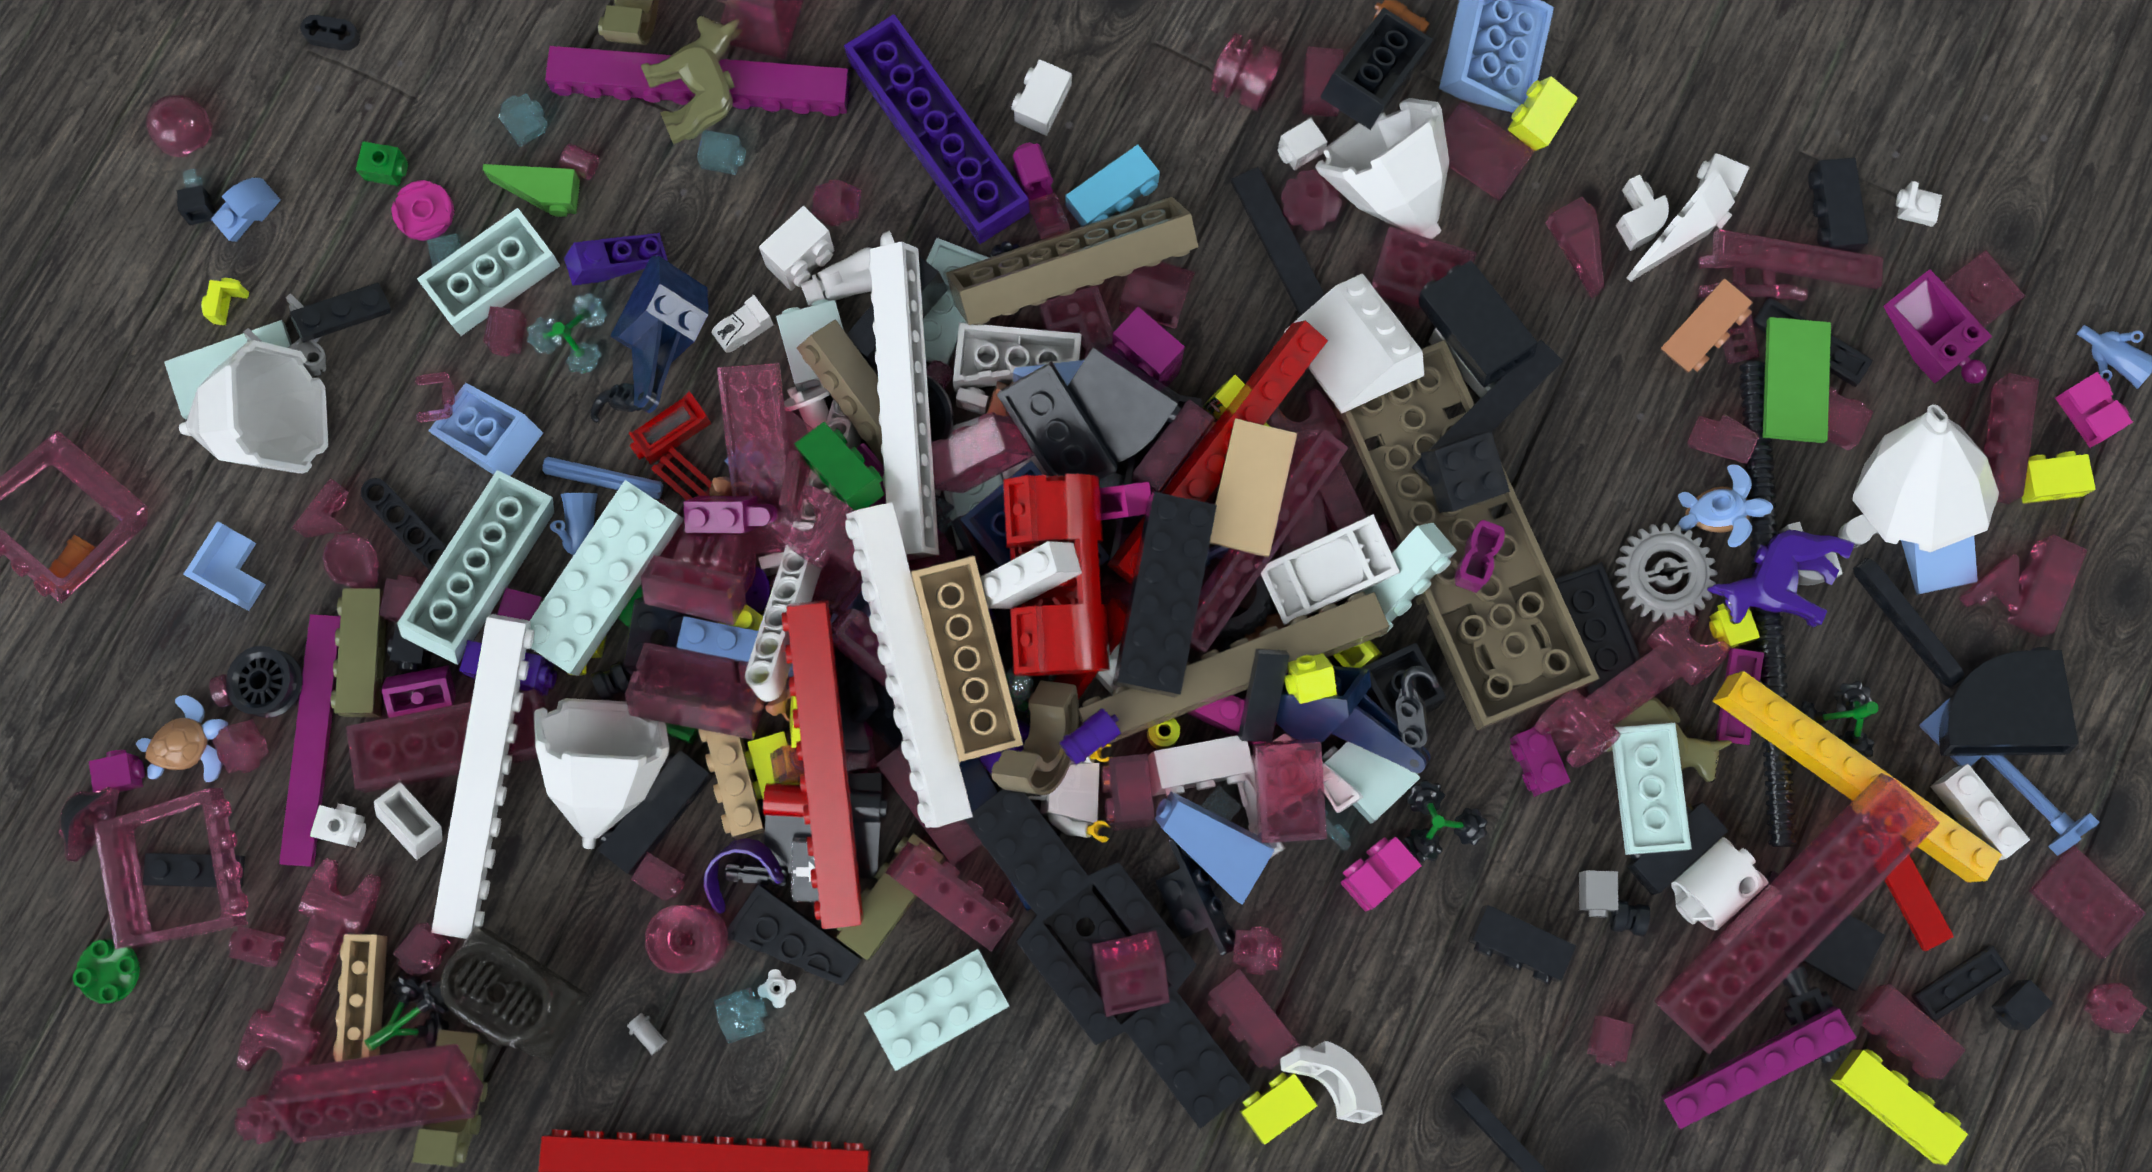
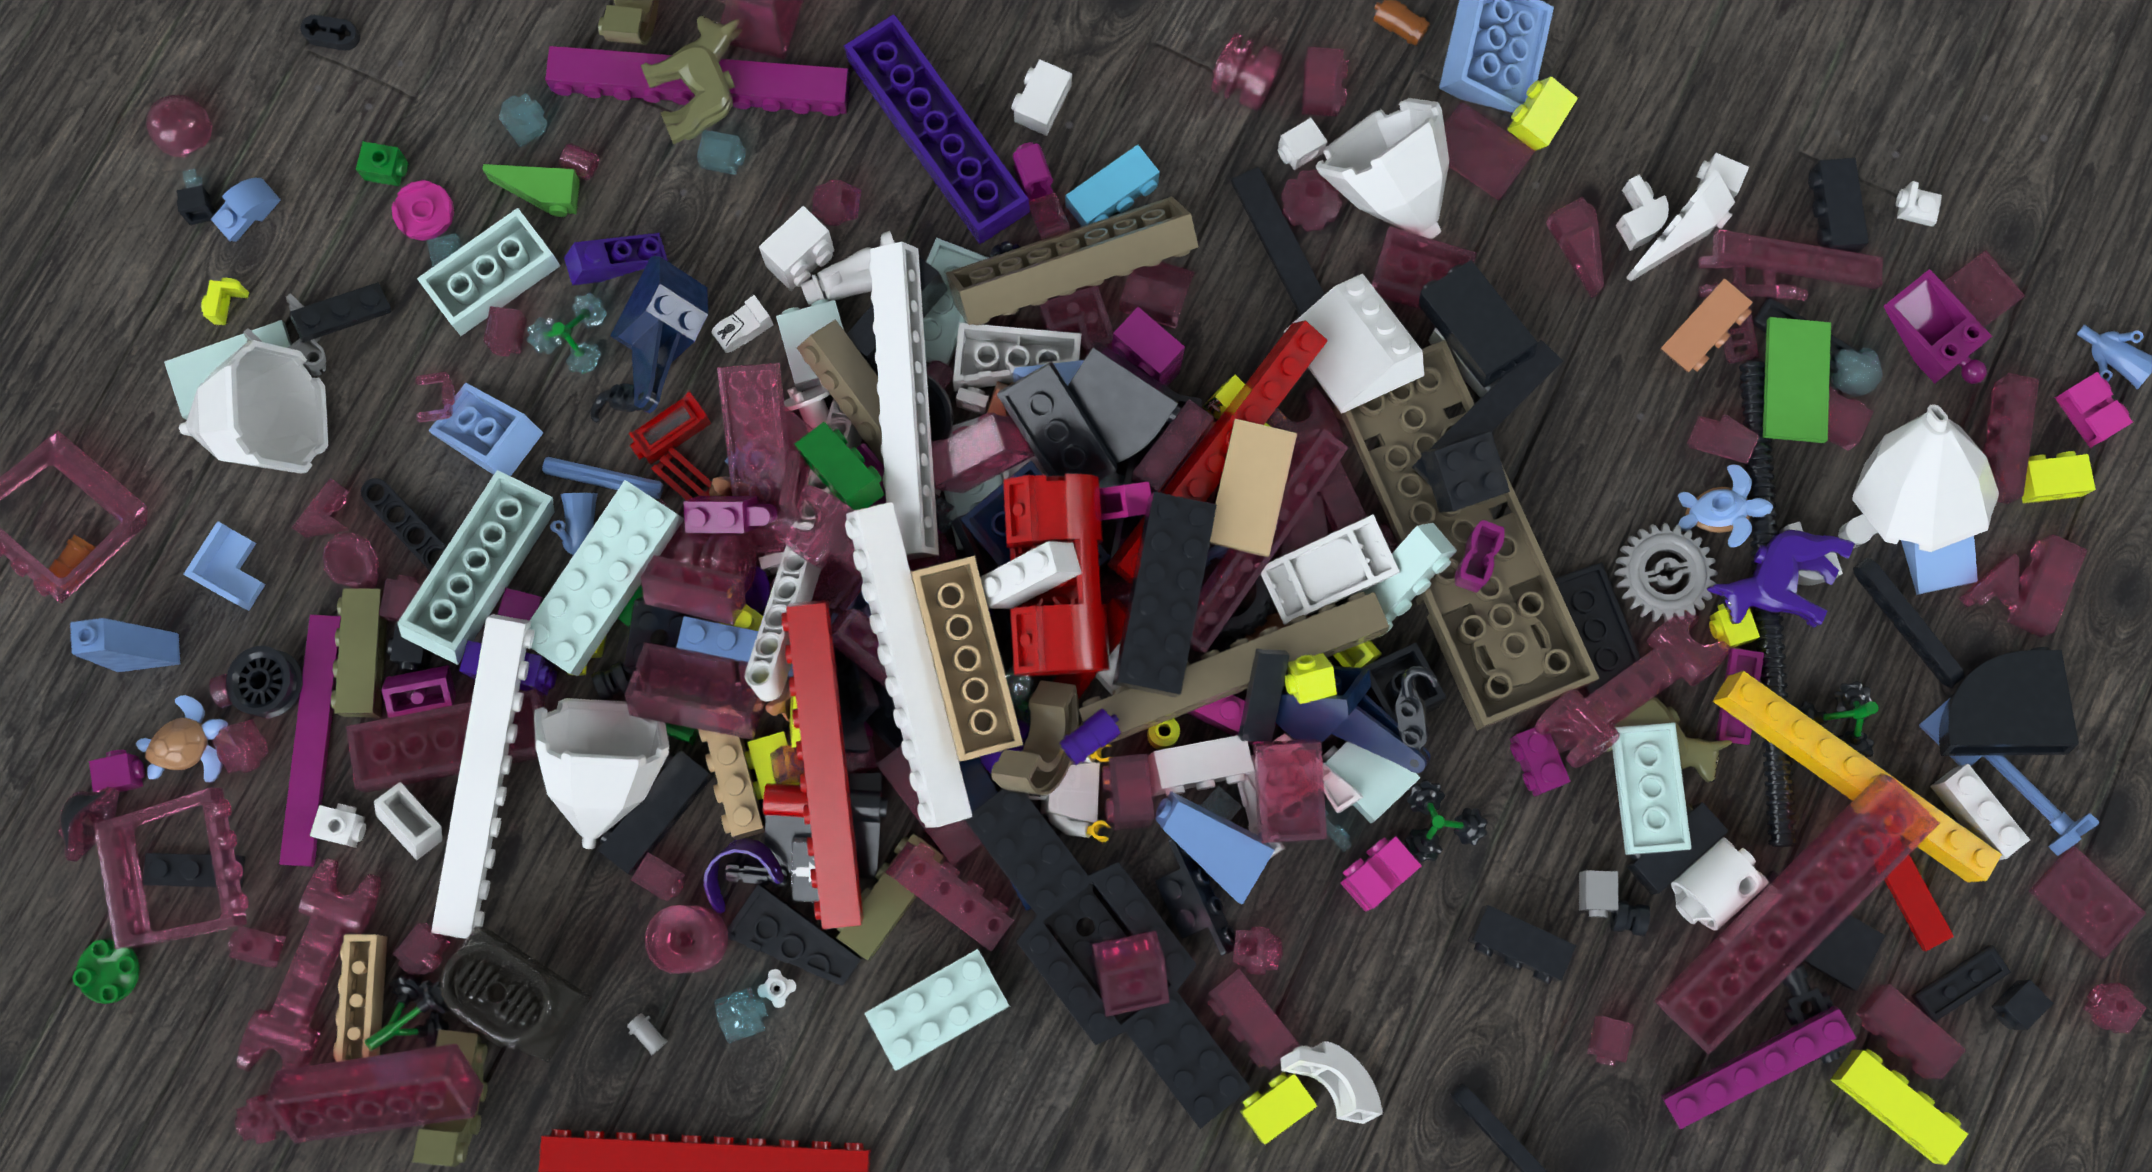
(124, 645): none -> medium blue slope
(1376, 68): black brick -> none
(1857, 371): none -> clear light blue hair

